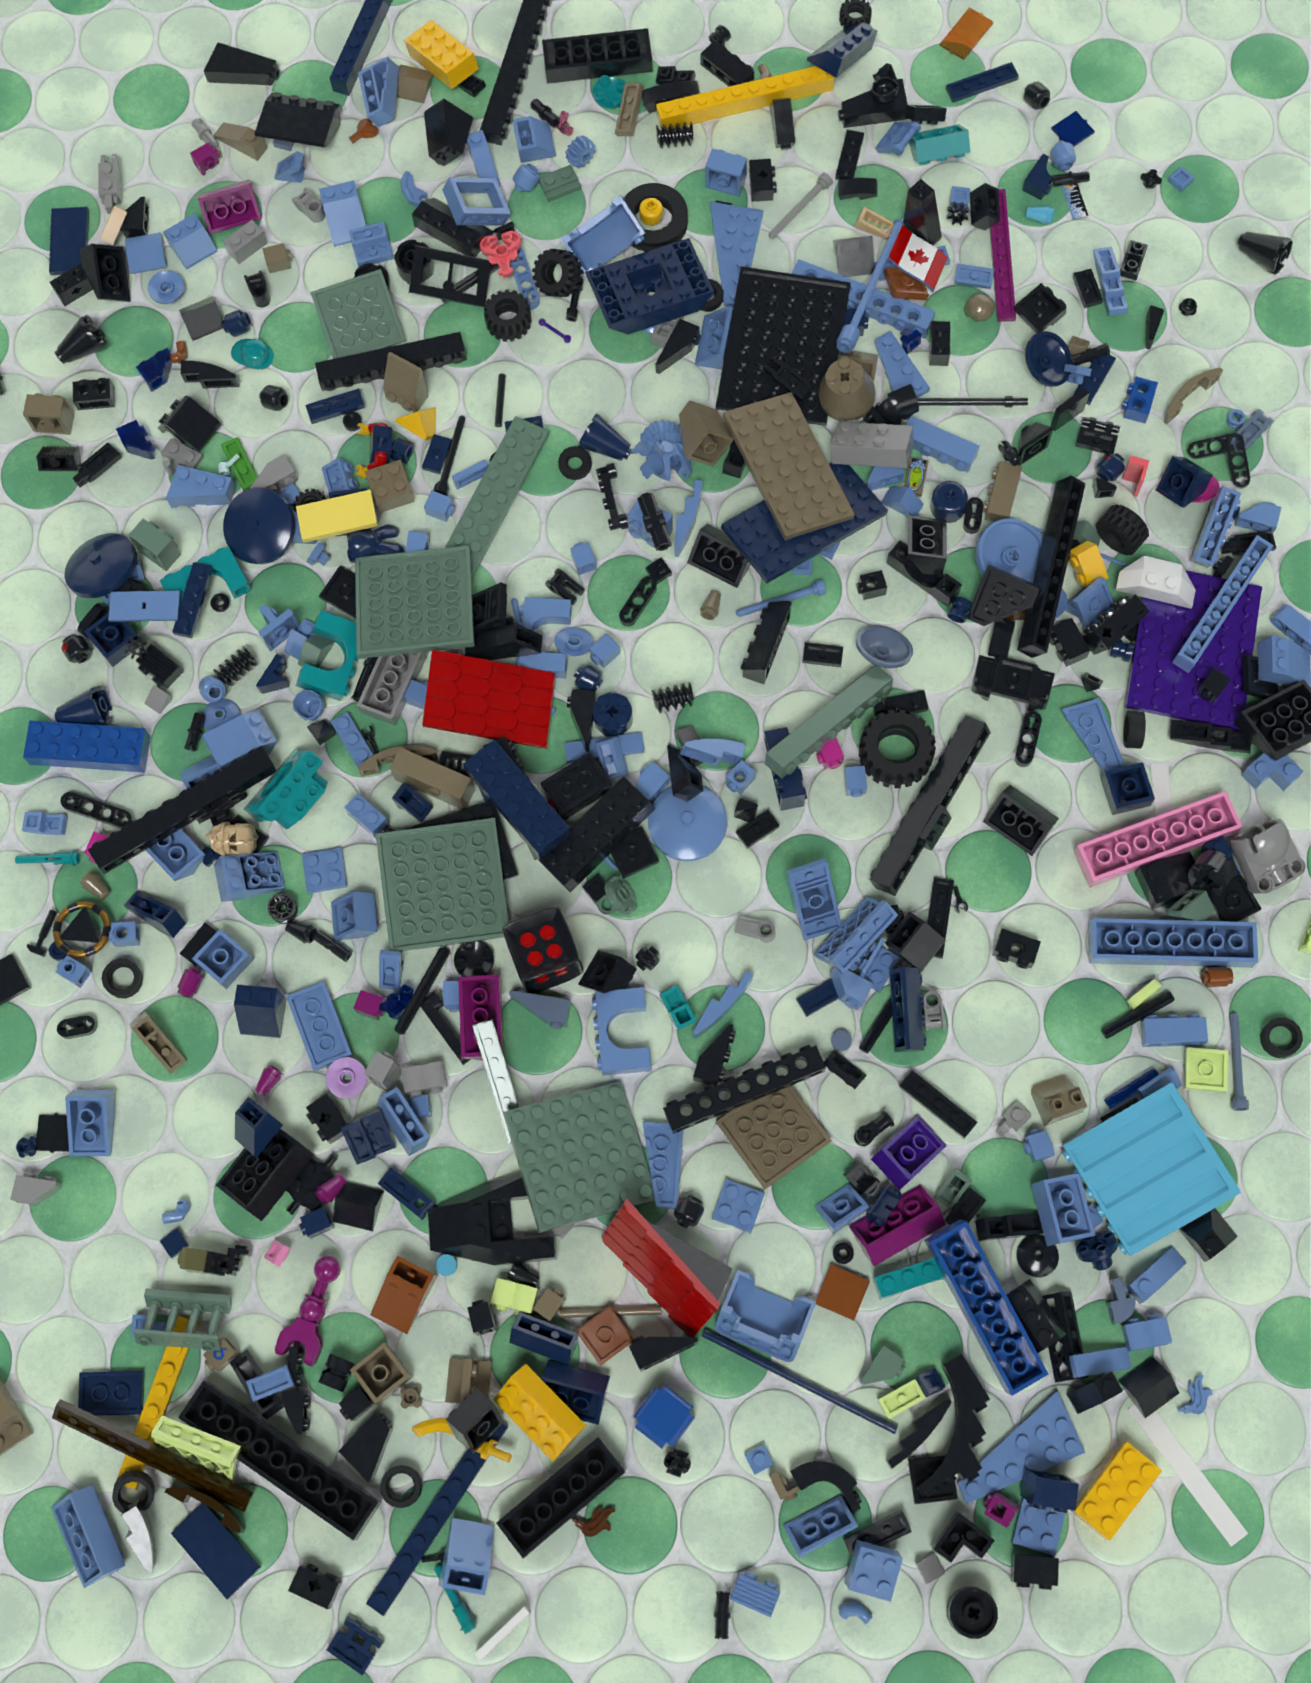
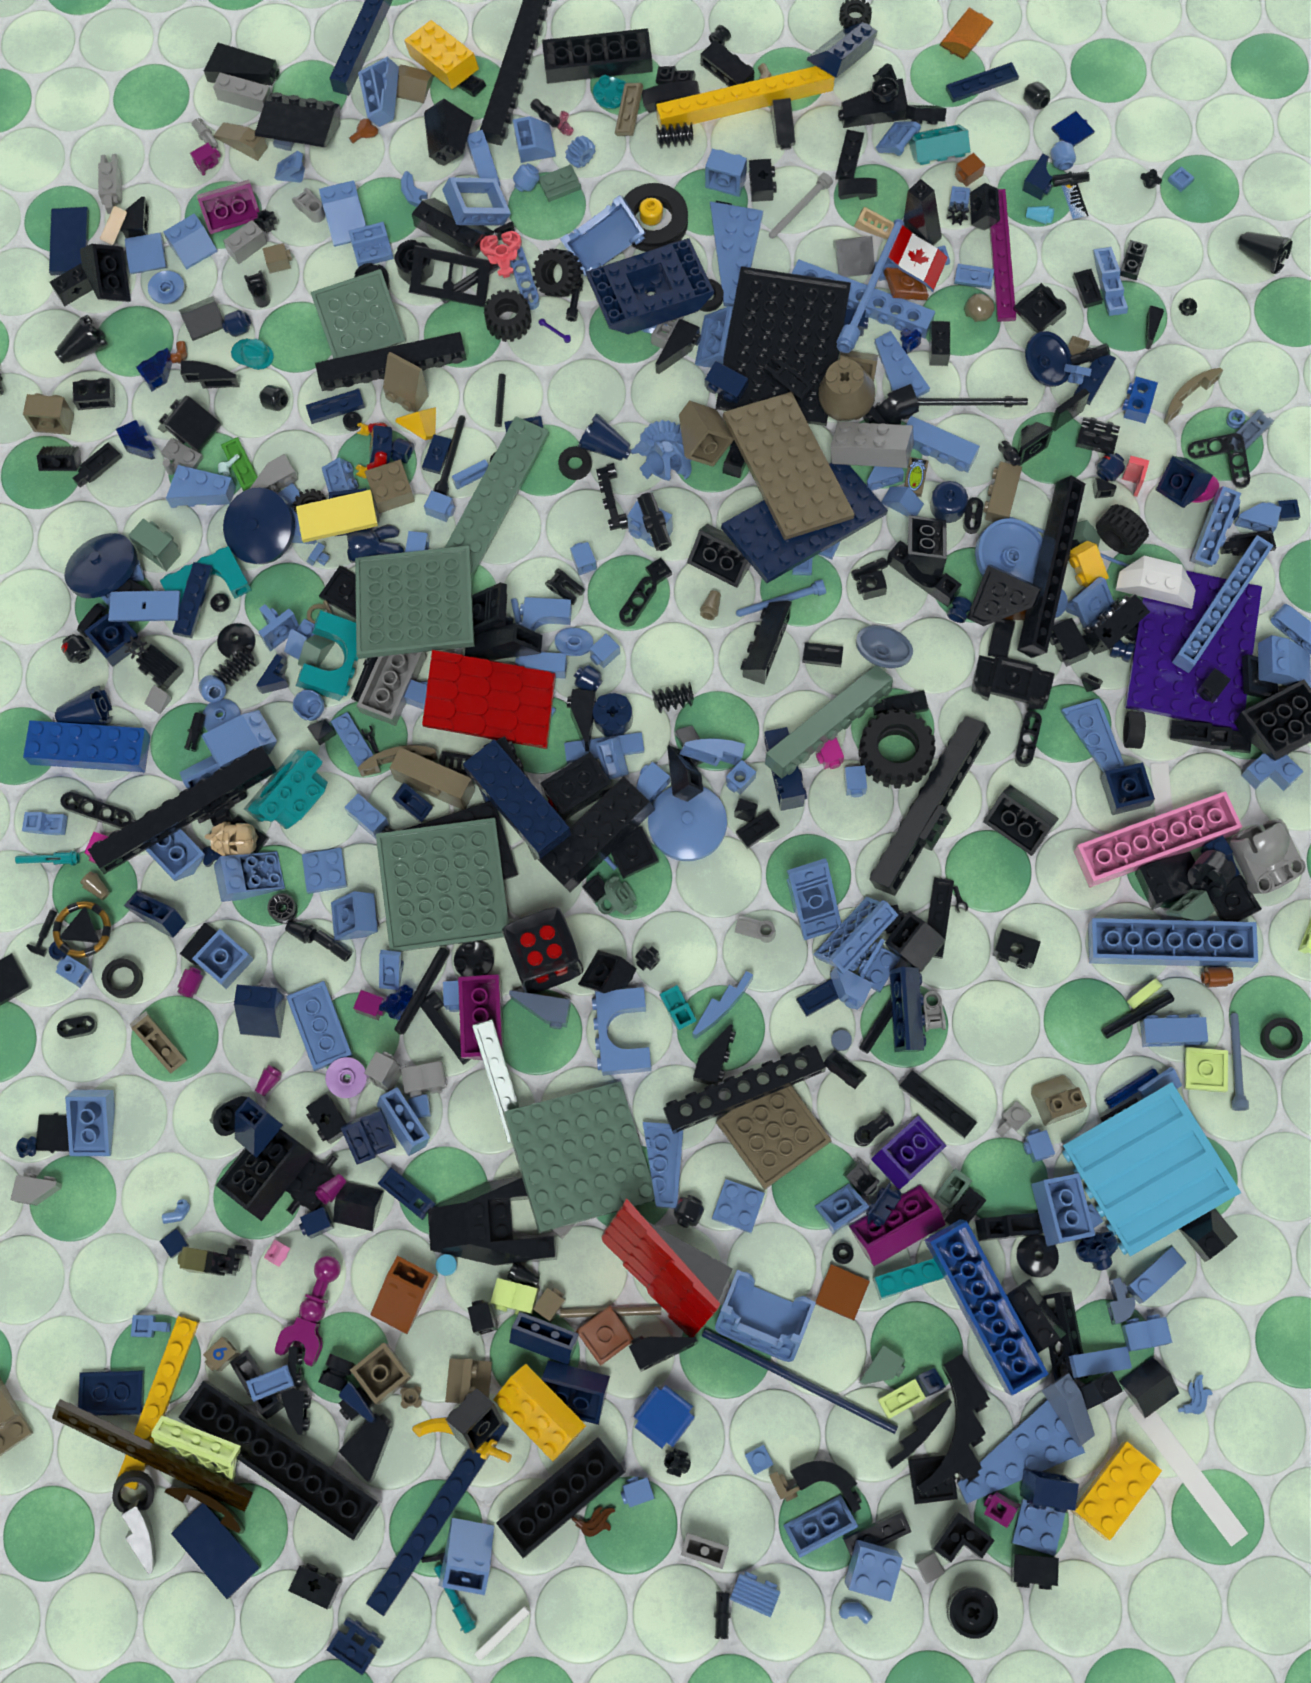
(88, 1535): medium blue slope -> none
(132, 937): medium blue brick -> none
(182, 1301): sand green fence -> none
(224, 1116): none -> black piece
(241, 92): none -> light grey brick
(245, 638): none -> black dish
(266, 220): none -> black gear
(316, 606): none -> dark tan piece
(355, 1400): none -> dark blue slope
(384, 1486): black tyre -> none
(637, 1491): none -> medium blue brick
(686, 522): medium blue slope -> none
(704, 1550): none -> light grey brick
(726, 382): none -> dark blue brick
(869, 568): none -> black axle
(969, 169): none -> dark orange brick
(1070, 1407): none -> sand blue slope
(1222, 566): black plate -> none
(1289, 510): none -> dark blue plate

